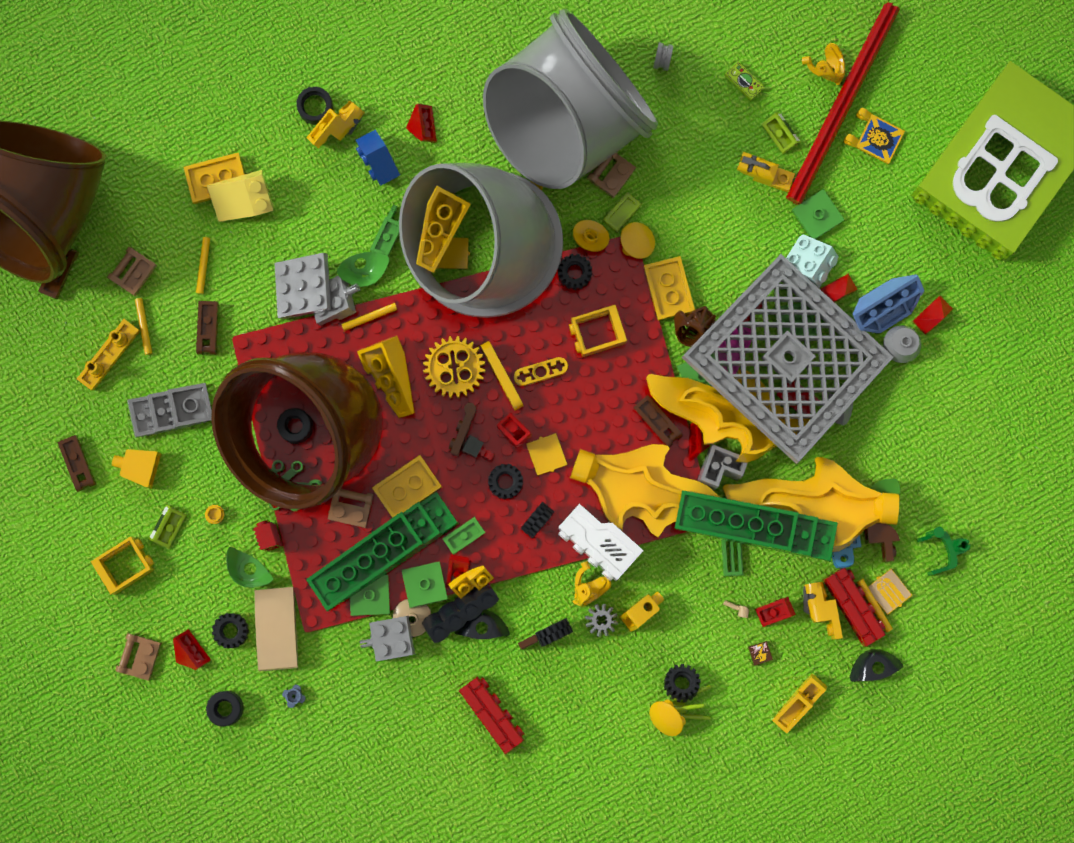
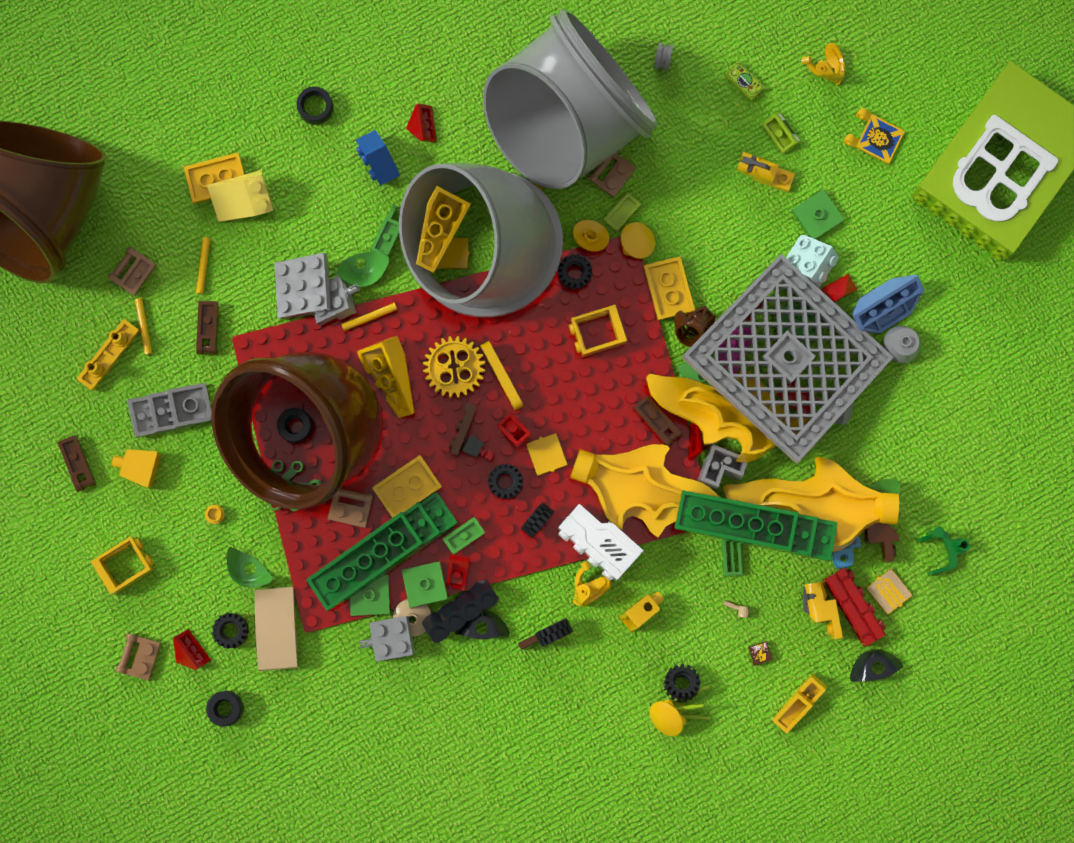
(55, 287): reddish brown plate -> none
(167, 526): lime slope -> none
(267, 536): red brick -> none
(292, 701): sand blue plate -> none
(336, 124): yellow plate -> none
(473, 578): yellow slope -> none
(491, 715): red brick -> none
(556, 372): yellow beam -> none
(608, 618): light grey gear -> none
(775, 611): red slope -> none
(842, 103): red axle -> none
(878, 611): yellow bar -> none
(932, 315): red slope -> none

